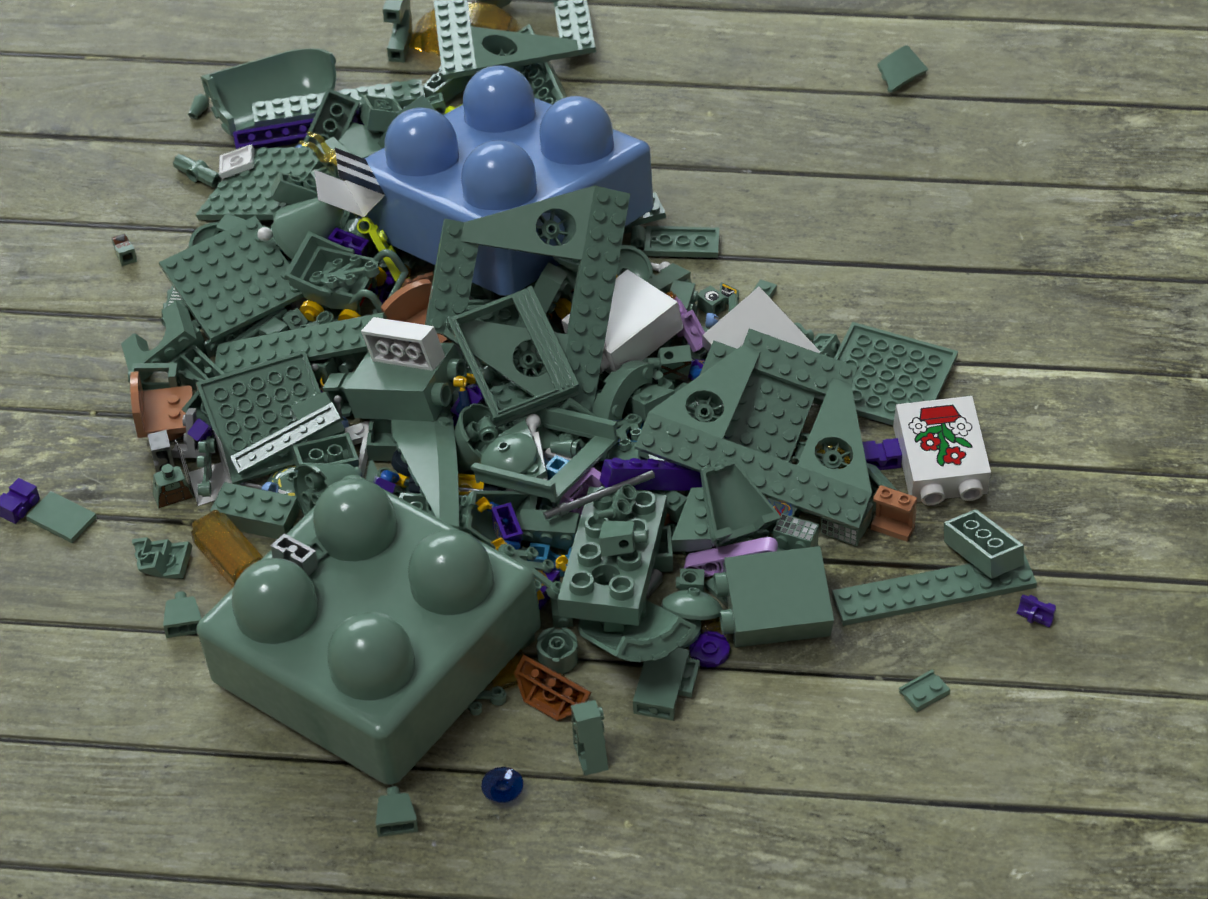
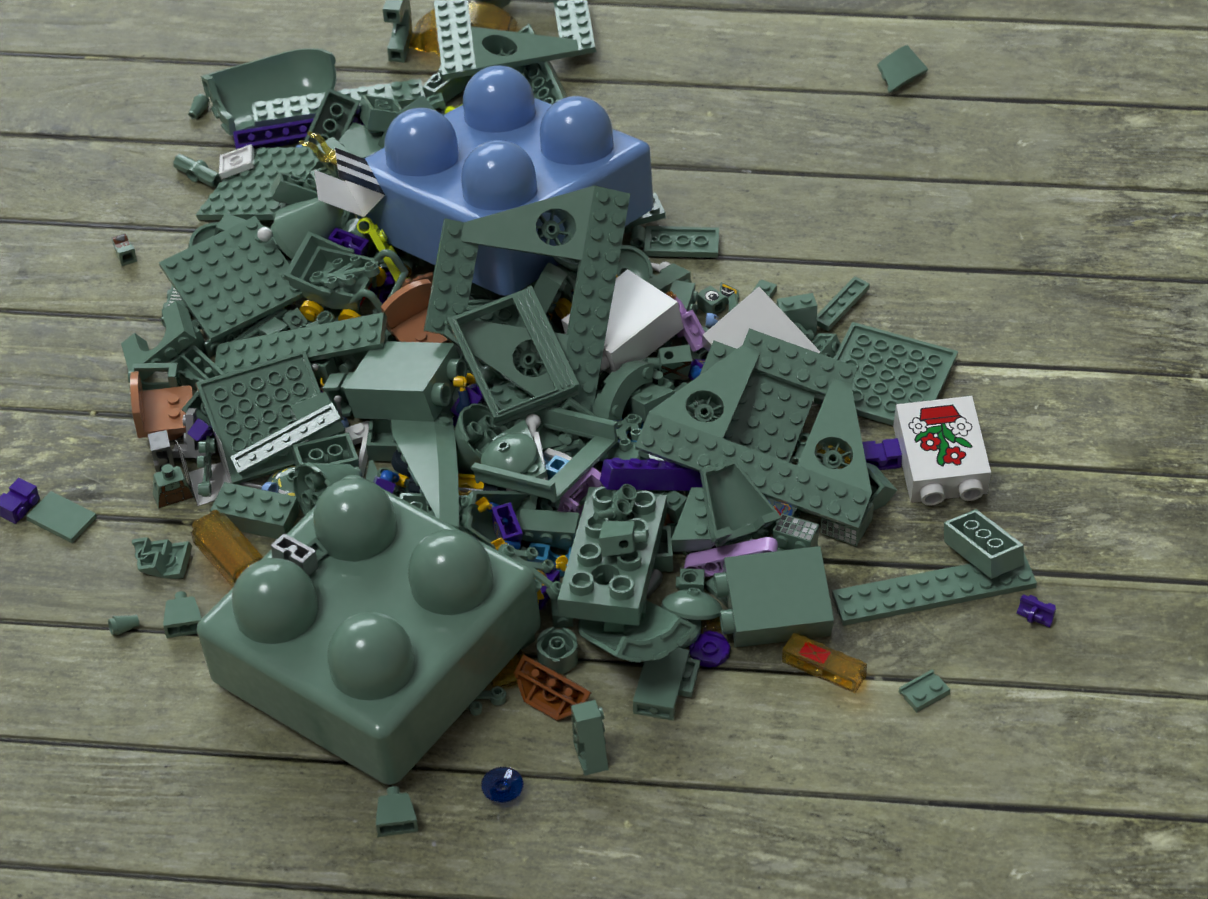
(121, 624): none -> sand green cone
(403, 343): white brick -> none
(487, 430): sand green cone -> none
(564, 508): flat silver bar -> none
(565, 447): sand green cone -> none
(801, 310): none -> sand green brick
(824, 662): none -> clear yellow brick
(842, 303): none -> sand green plate
(894, 513): nougat panel -> none

